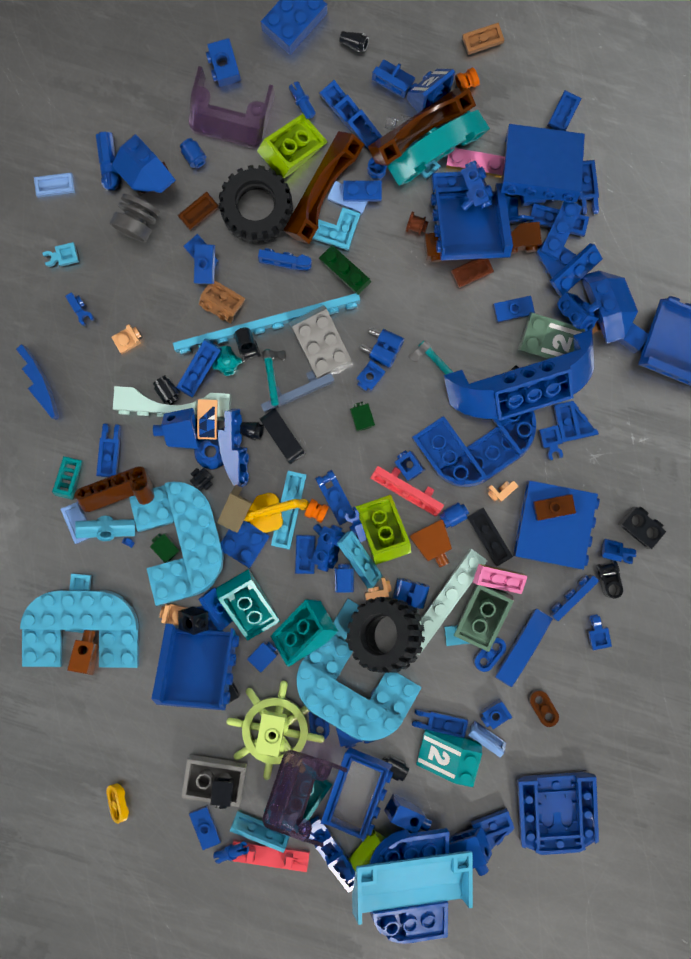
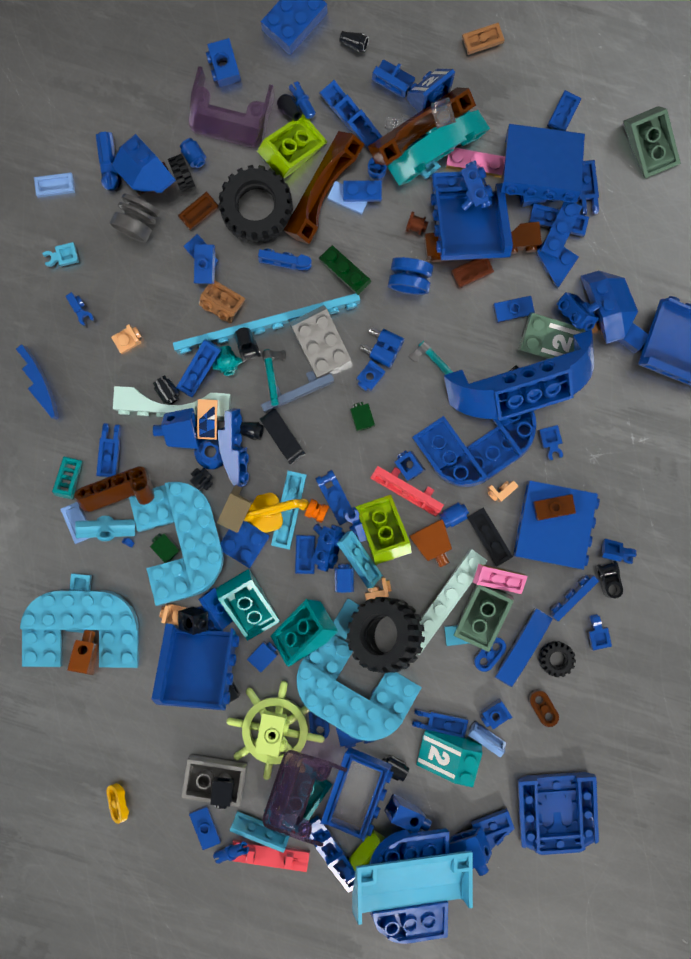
(181, 172): none -> black tyre
(288, 106): none -> black cone
(340, 234): medium azure plate -> none
(410, 275): none -> blue wheel
(411, 592): blue piece -> none
(443, 112): none -> clear brick
(467, 79): orange wheel -> none
(514, 217): blue bracket -> none
(569, 659): none -> black tyre
(572, 422): blue wing -> none
(576, 269): blue plate -> none
(639, 531): black brick -> none
(652, 141): none -> sand green slope

